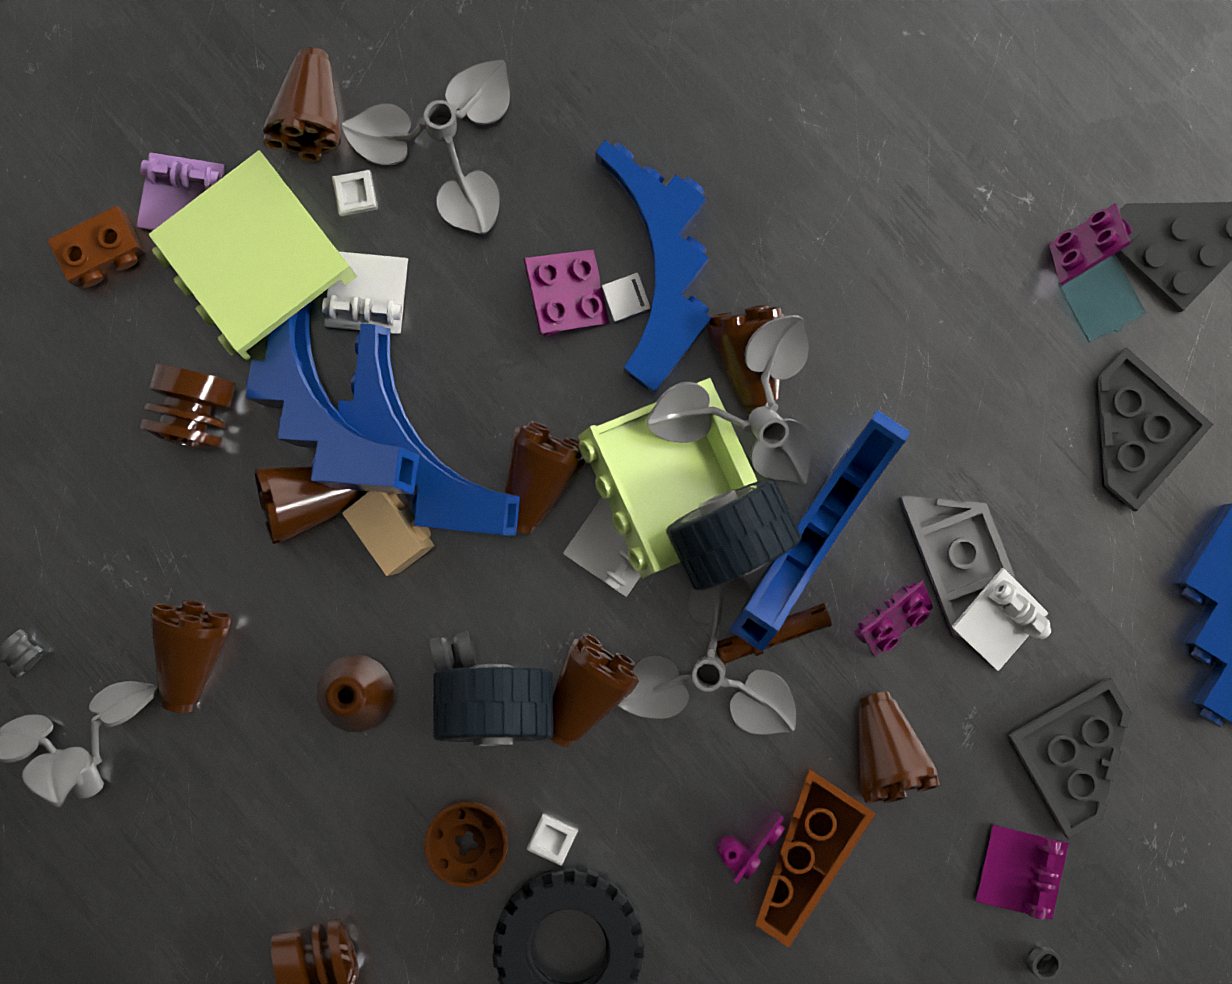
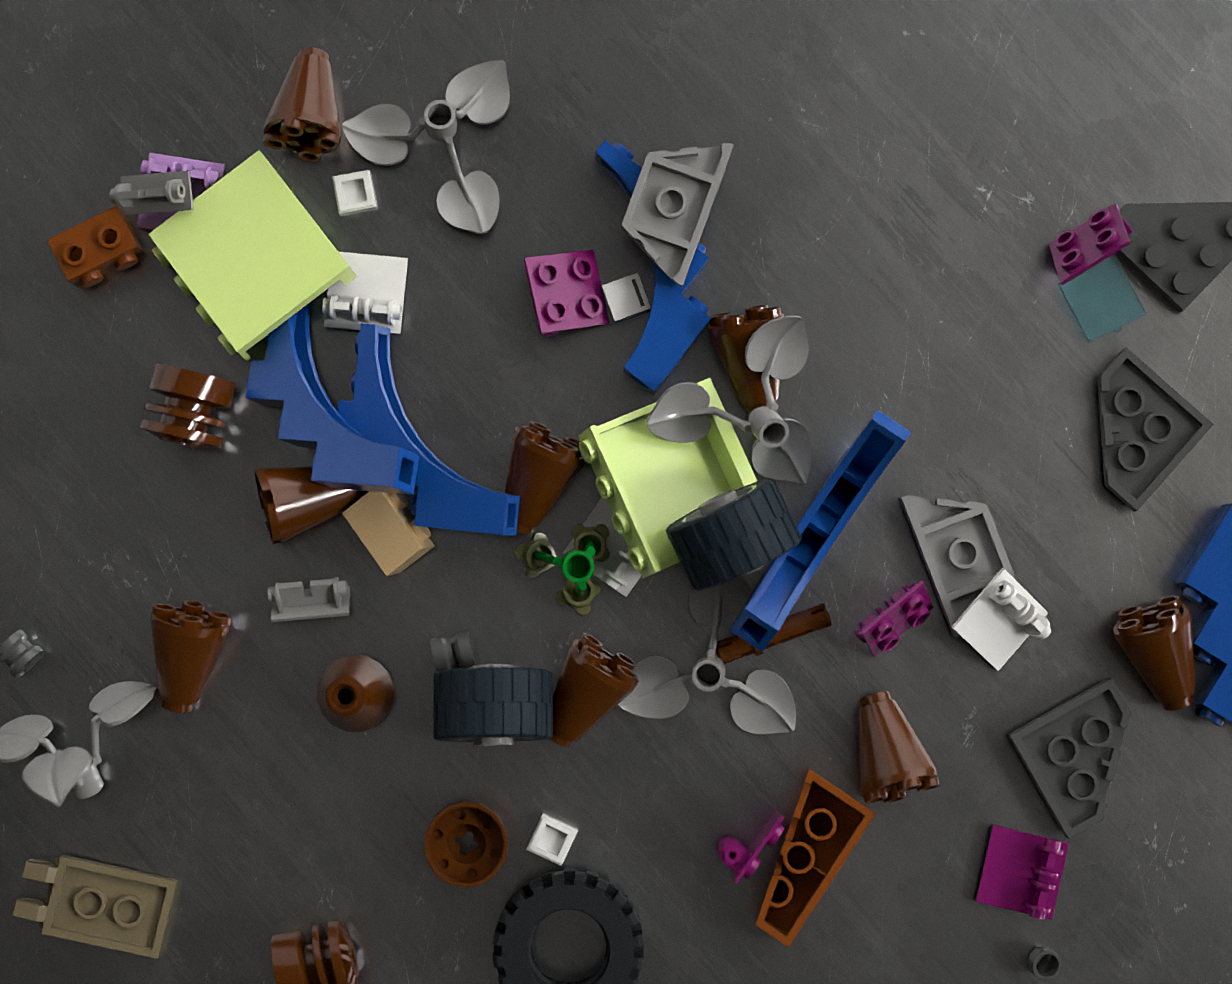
(100, 904): none -> dark tan tile
(153, 193): none -> light grey hinge
(322, 600): none -> light grey hinge
(574, 565): none -> olive plant
(674, 204): none -> light grey wing
(1161, 649): none -> reddish brown cone

